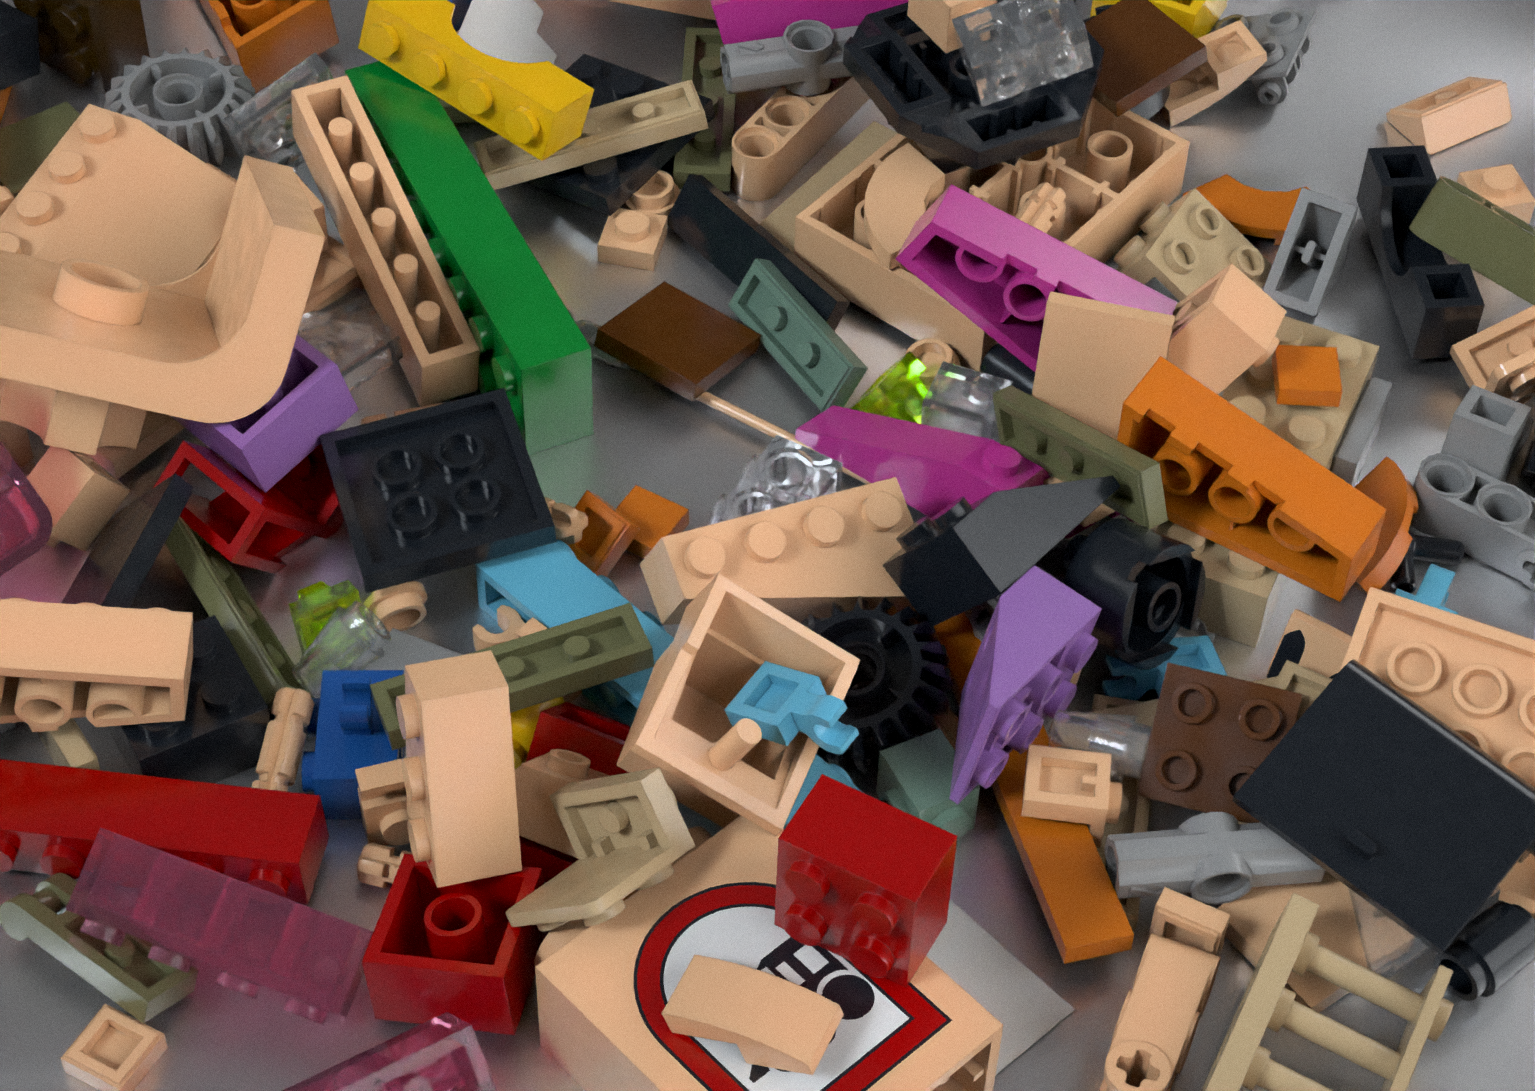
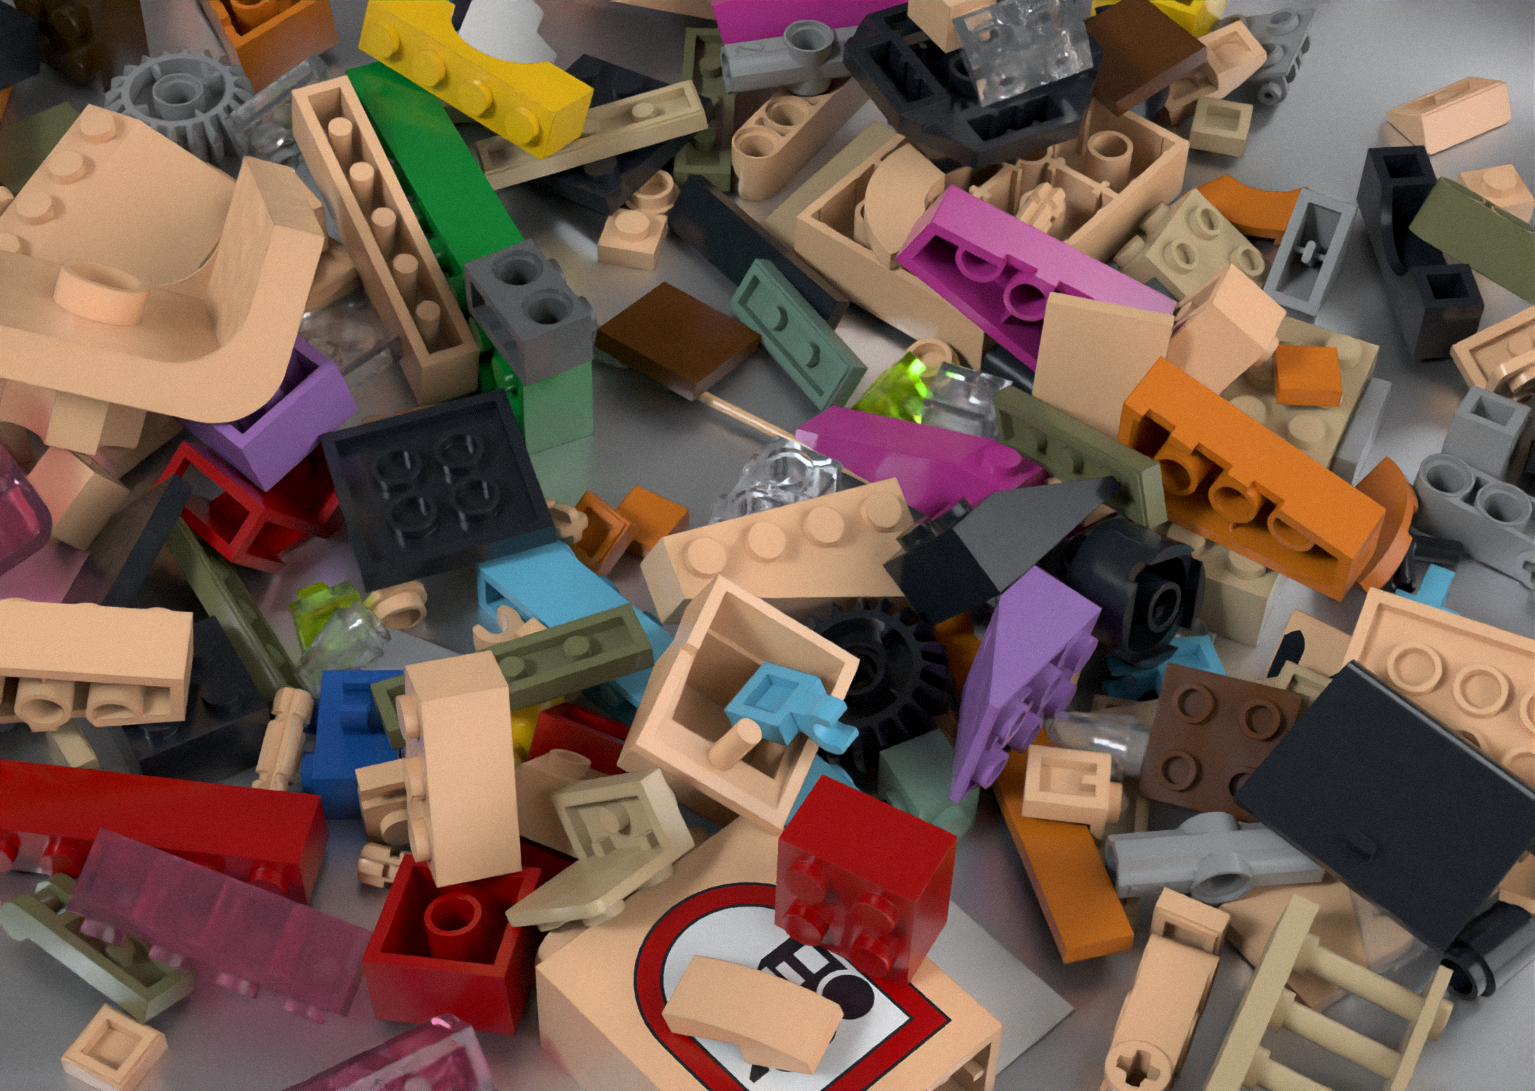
(529, 311): none -> dark grey brick
(1220, 126): none -> tan plate

